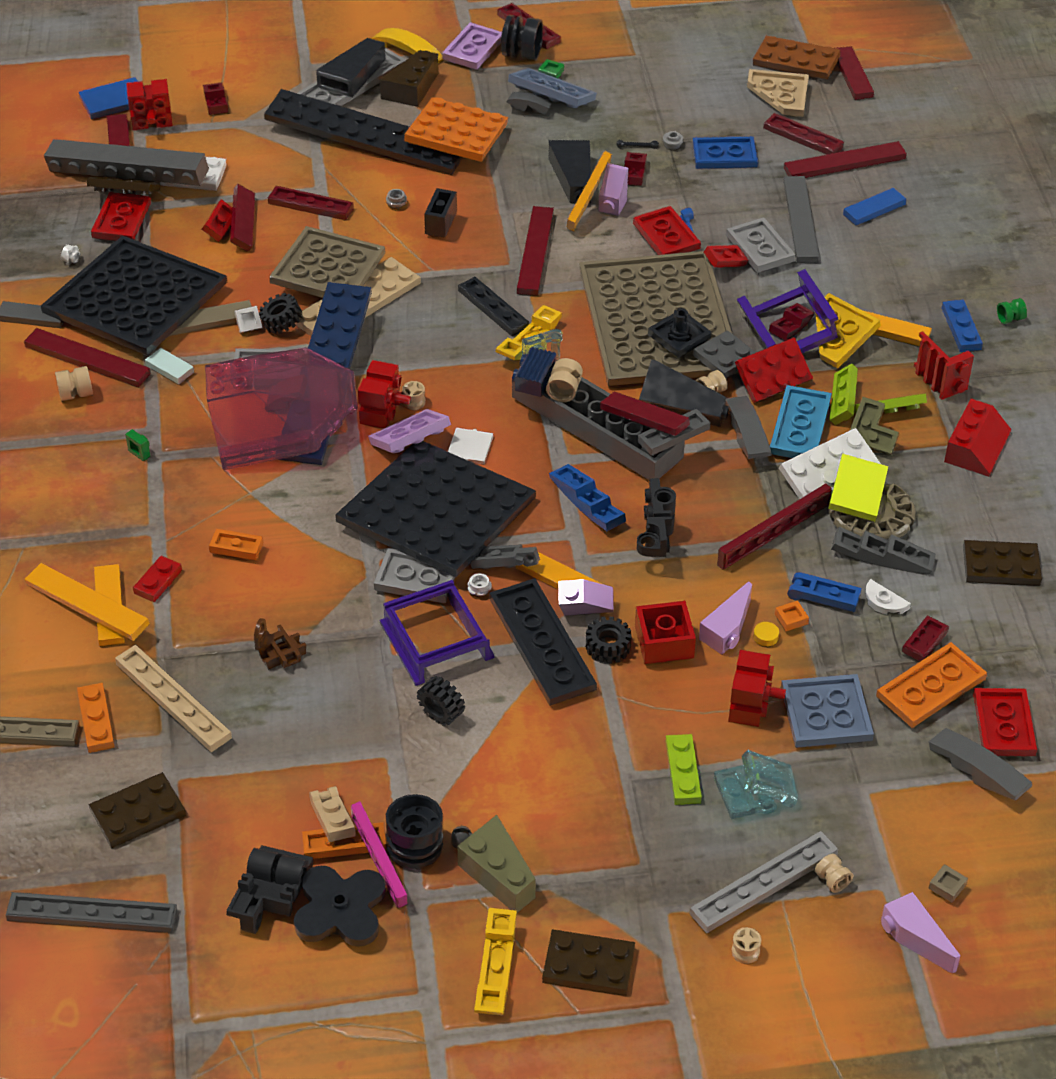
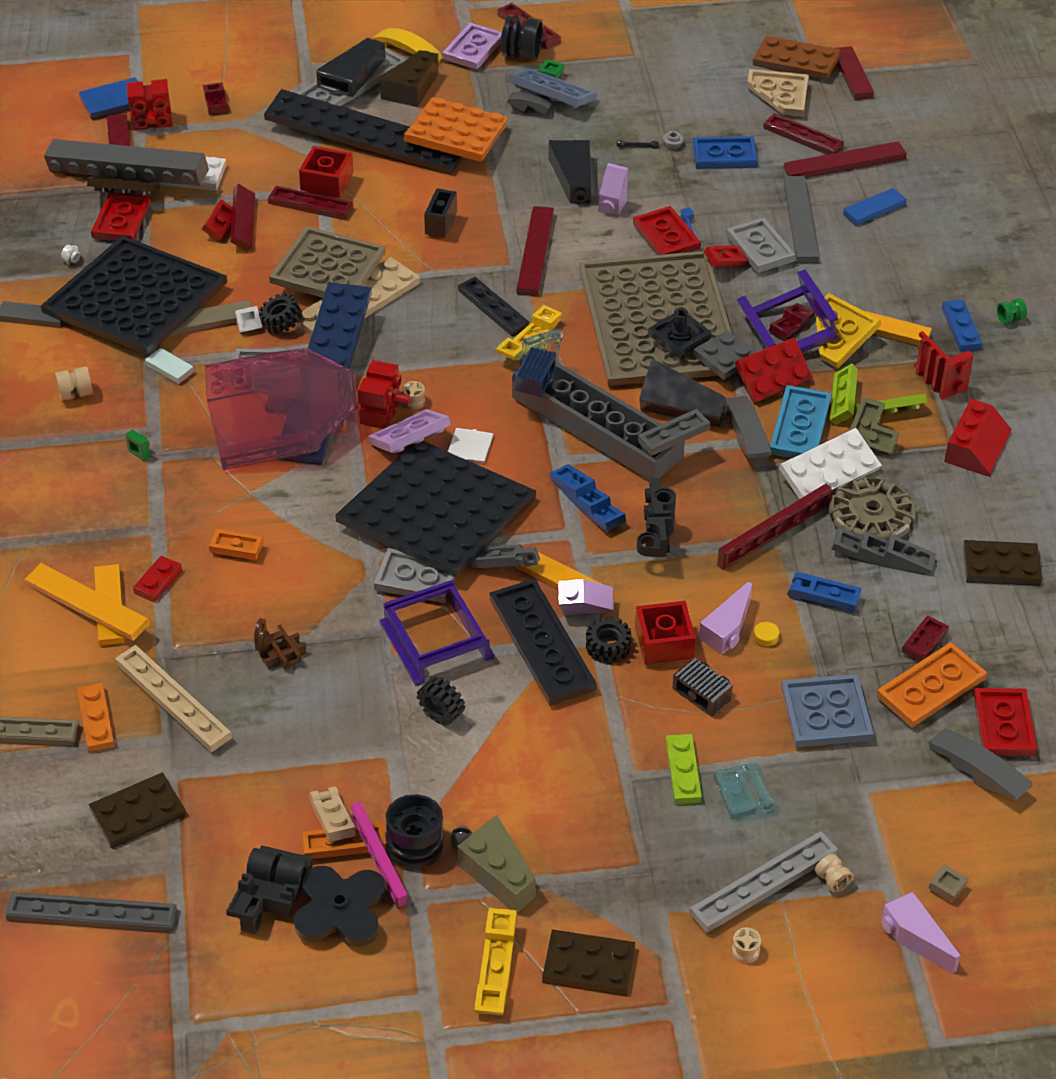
(84, 355): dark red tile -> none
(326, 171): none -> red brick
(396, 198): light grey plate -> none
(479, 584): white plate -> none
(564, 380): tan wheel -> none
(588, 191): light orange tile -> none
(636, 167): dark red slope -> none
(645, 413): dark red tile -> none
(702, 686): none -> black brick
(714, 381): tan wheel -> none
(752, 689): red brick -> none
(770, 771): clear light blue plate -> none
(791, 615): orange plate -> none
(858, 487): neon yellow tile -> none
(884, 600): white plate -> none

